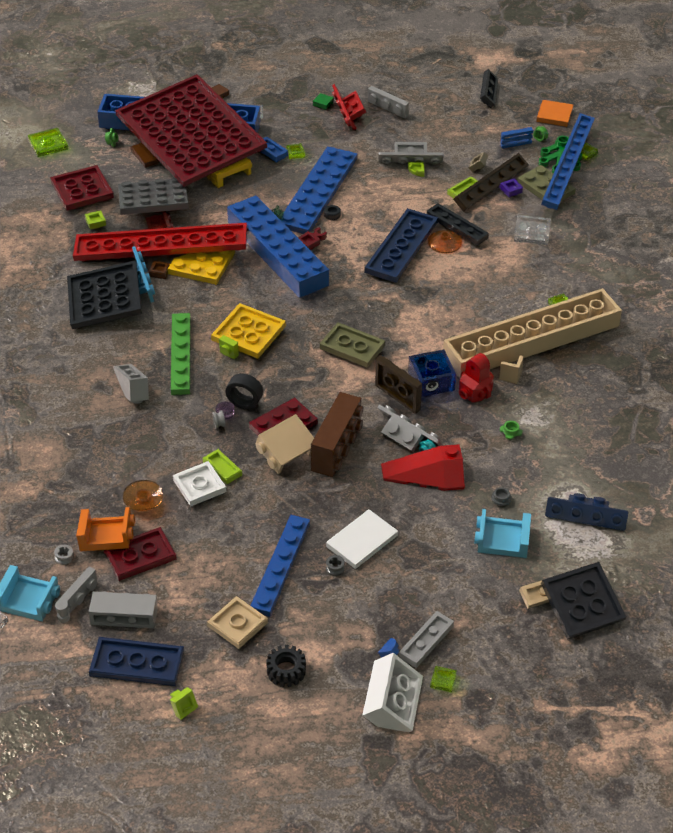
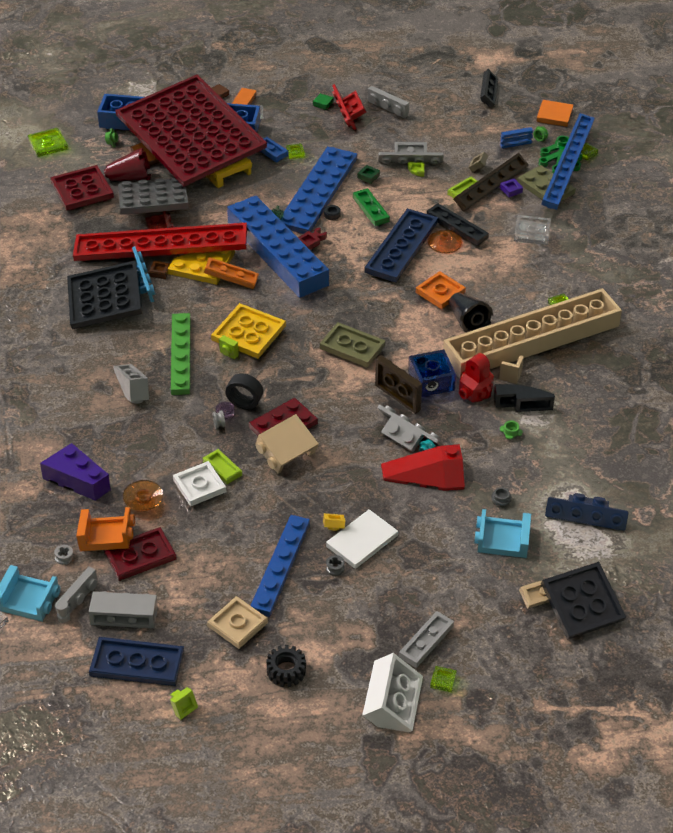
(77, 471): none -> dark purple wedge
(95, 219): lime plate -> none
(129, 167): none -> dark red cone
(231, 273): none -> orange tile
(245, 96): none -> orange tile
(333, 521): none -> yellow plate
(336, 434): reddish brown brick -> none
(368, 174): none -> dark green plate
(371, 207): none -> green plate
(390, 647): blue tile -> none
(439, 289): none -> orange plate
(470, 312): none -> black cone
(522, 398): none -> black slope

